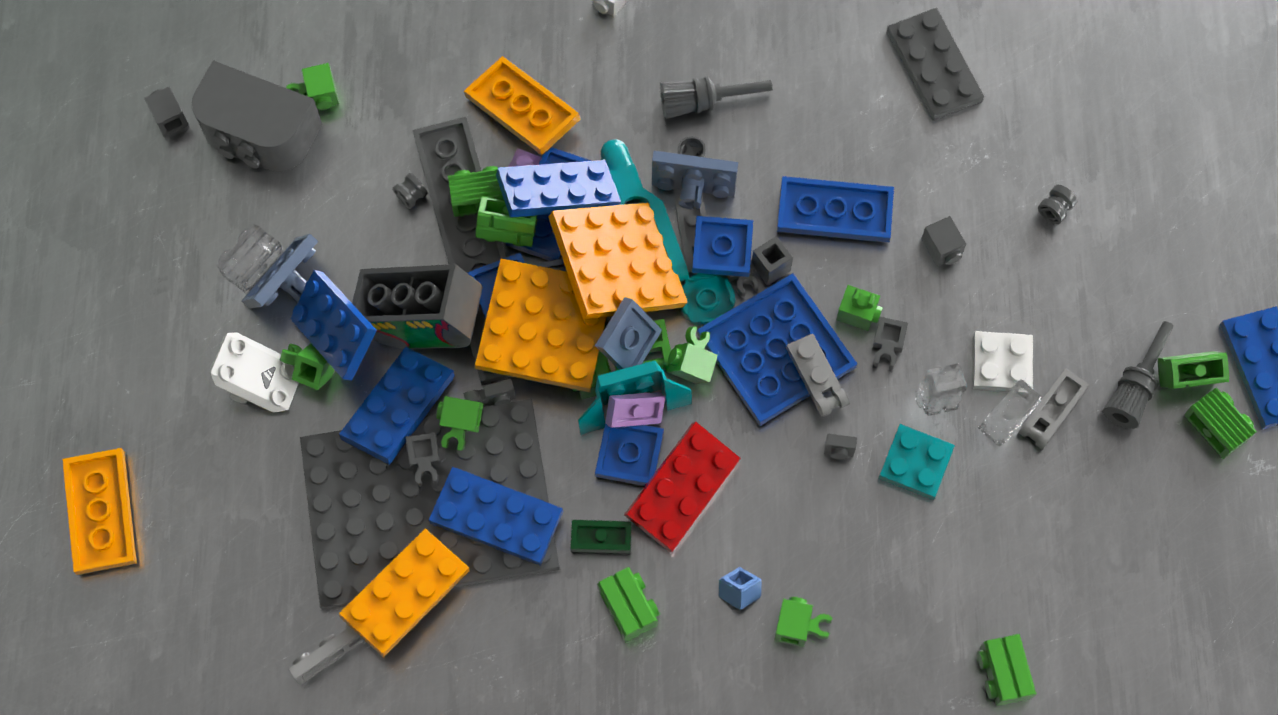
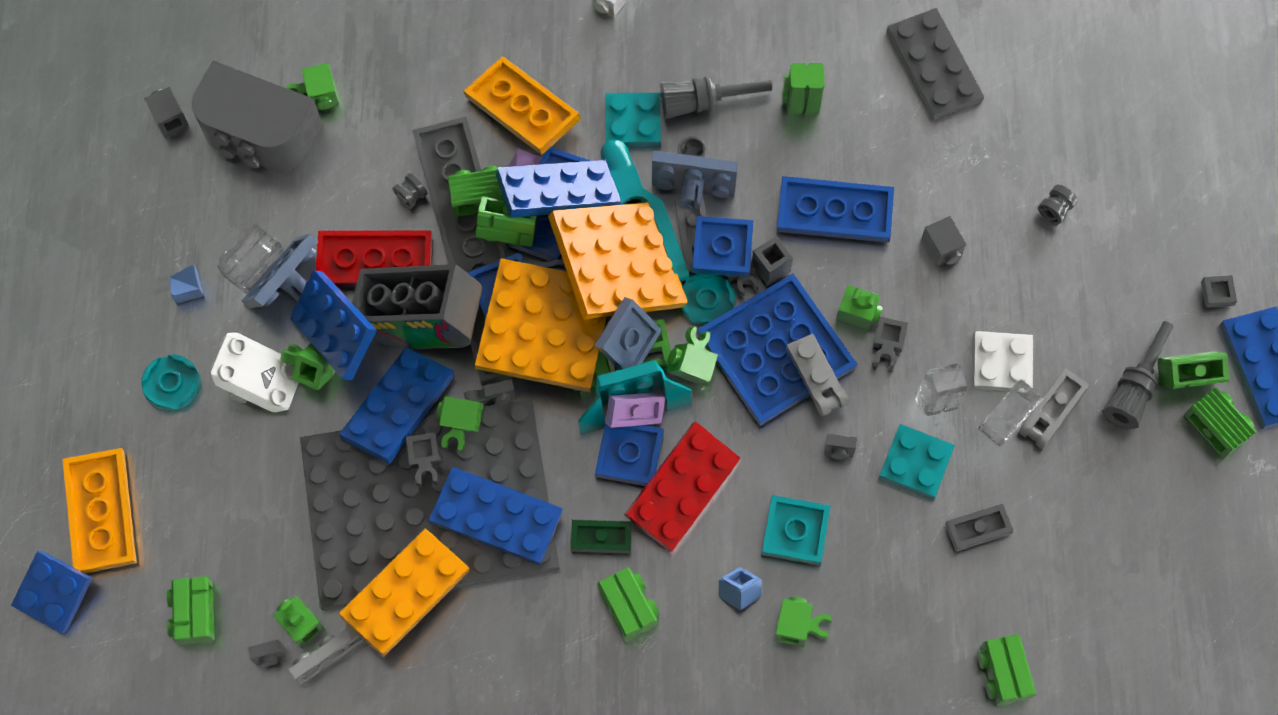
(51, 591): none -> blue plate
(171, 383): none -> teal tile
(186, 285): none -> medium blue slope
(191, 611): none -> bright green brick
(267, 653): none -> dark grey plate
(298, 621): none -> bright green brick
(346, 252): none -> red plate
(633, 119): none -> teal plate
(796, 530): none -> teal plate
(803, 88): none -> bright green brick
(979, 527): none -> dark grey plate
(1218, 291): none -> dark grey plate

